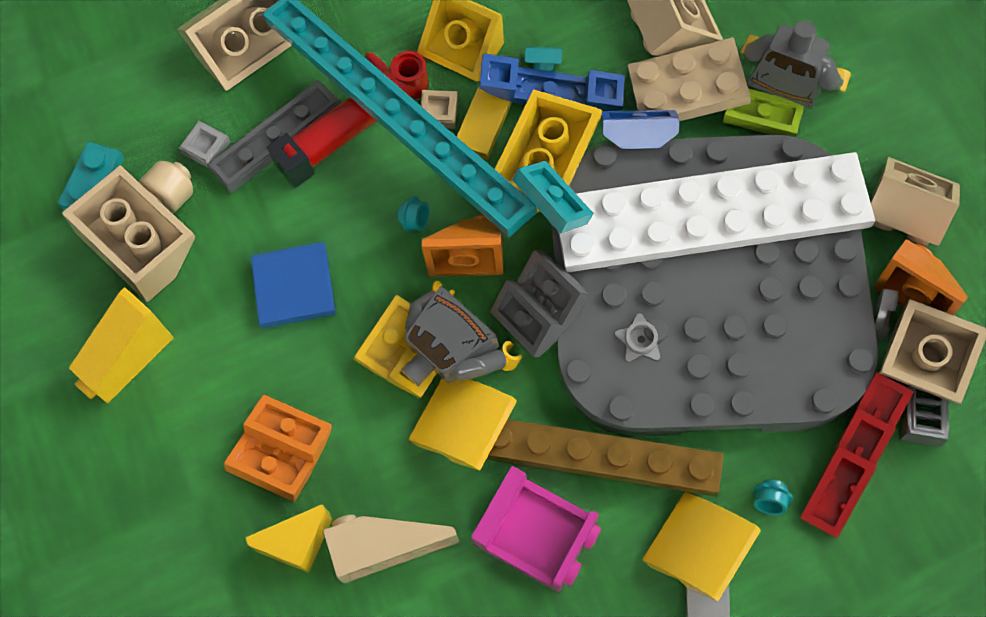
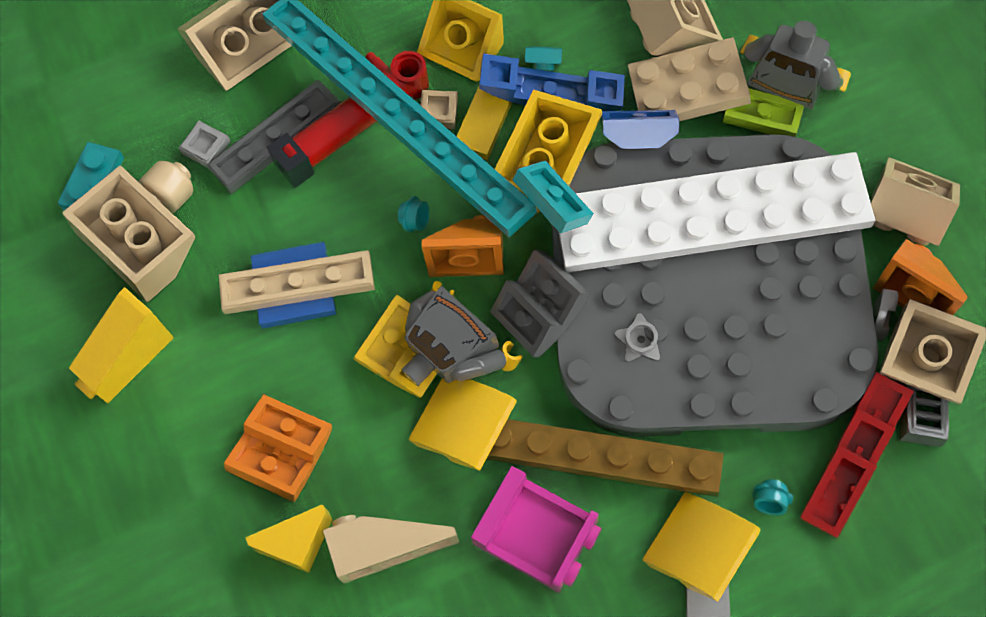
(296, 282): none -> tan tile

